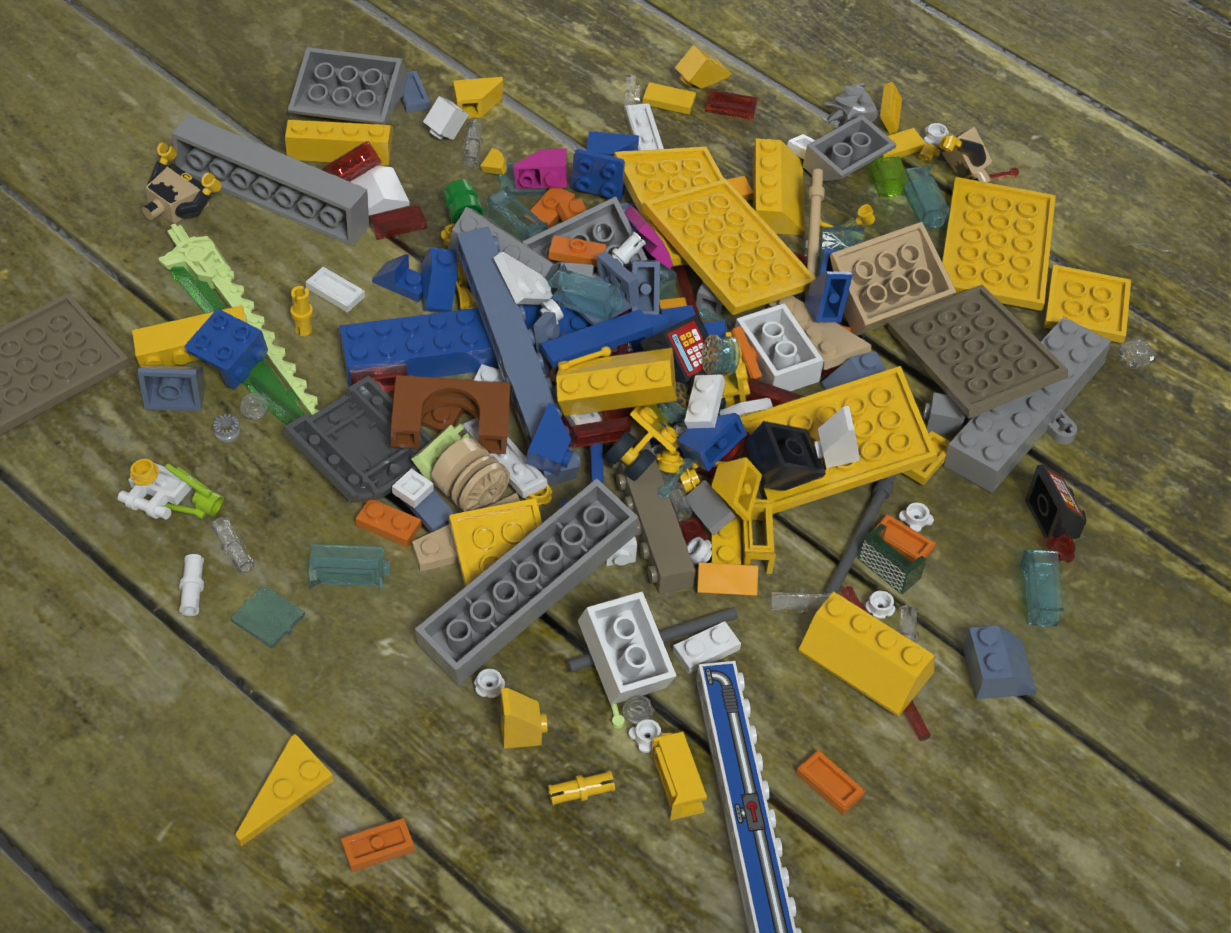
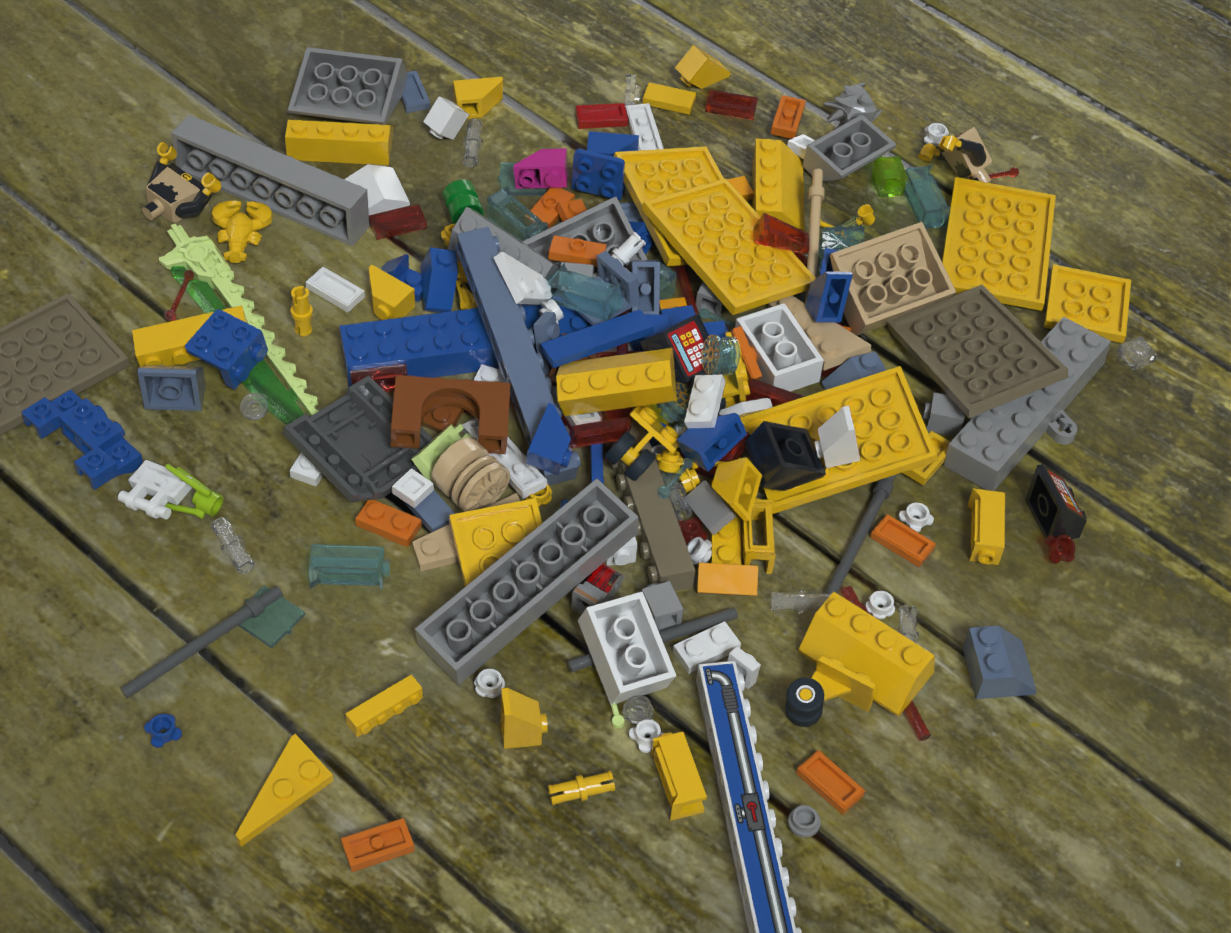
(88, 430): none -> blue bracket
(143, 472): yellow plate -> none
(159, 723): none -> blue plate
(170, 314): none -> clear red hinge
(191, 585): white pin -> none
(224, 421): light grey bush -> none
(238, 227): none -> yellow animal
(252, 608): none -> dark grey bar
(305, 471): none -> white plate
(354, 162): clear red hinge -> none
(384, 706): none -> yellow piece
(389, 295): none -> yellow slope
(494, 163): yellow tile -> none
(597, 589): none -> leg
(601, 116): none -> red tile
(605, 352): yellow hinge -> none
(654, 244): dark pink slope -> none
(663, 605): none -> light grey brick
(746, 664): none -> white plate
(778, 234): none -> clear red slope
(788, 117): none -> orange plate
(804, 821): none -> light grey plate
(830, 680): none -> plate
(888, 562): clear green panel -> none
(891, 107): yellow tile -> none
(906, 143): yellow tile -> none
(987, 526): none -> yellow window
(1042, 587): clear light blue window -> none

